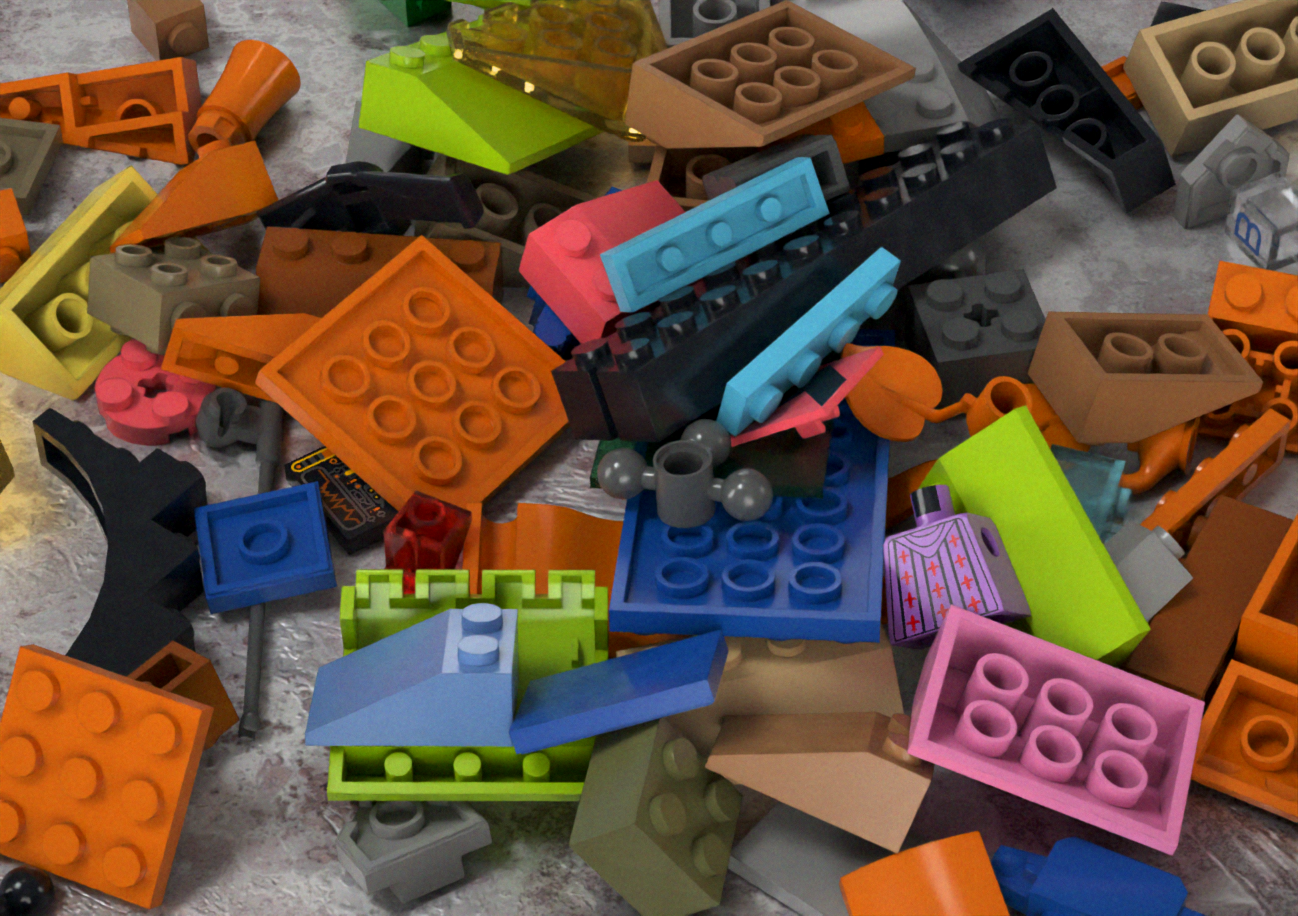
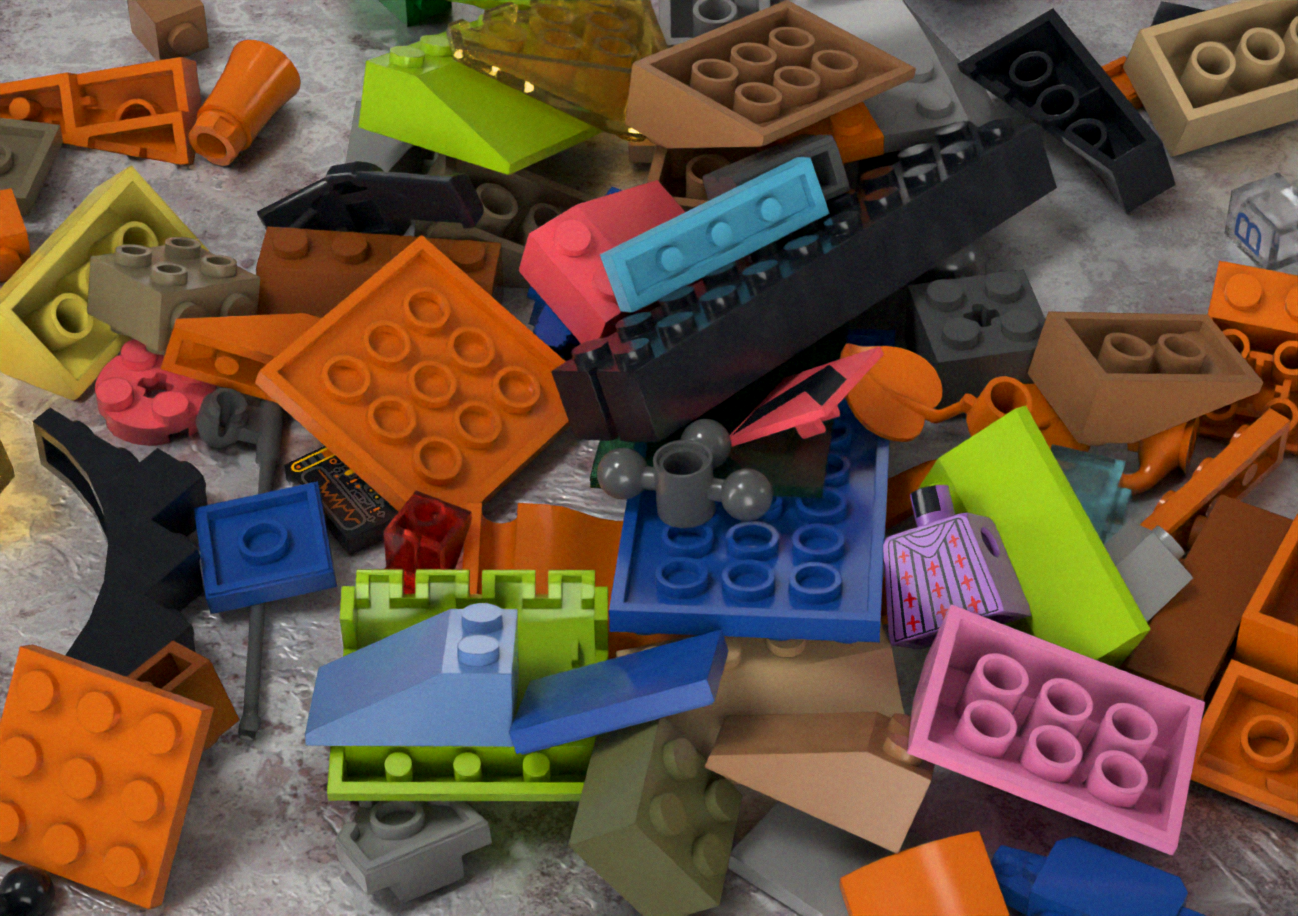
(205, 196): orange slope -> none
(800, 349): medium azure plate -> none
(1230, 160): light grey plate -> none

